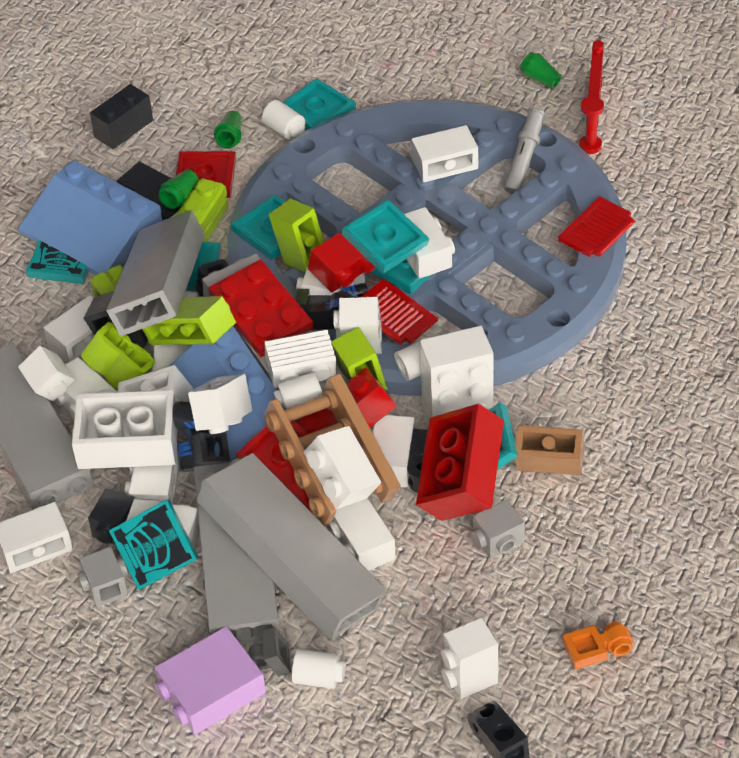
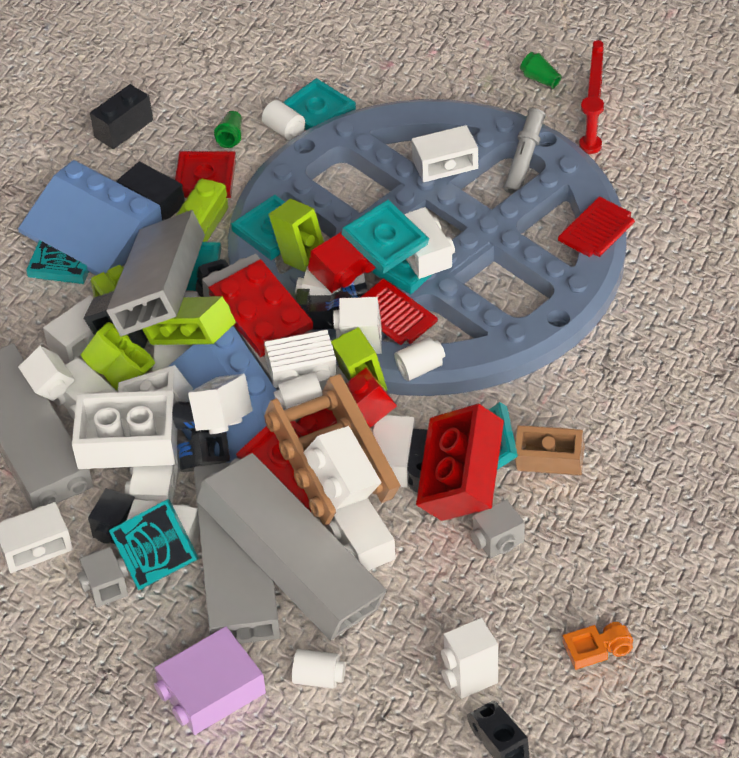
(176, 190): green cone -> none
(272, 653): dark grey tile -> none
(456, 371): white brick -> none

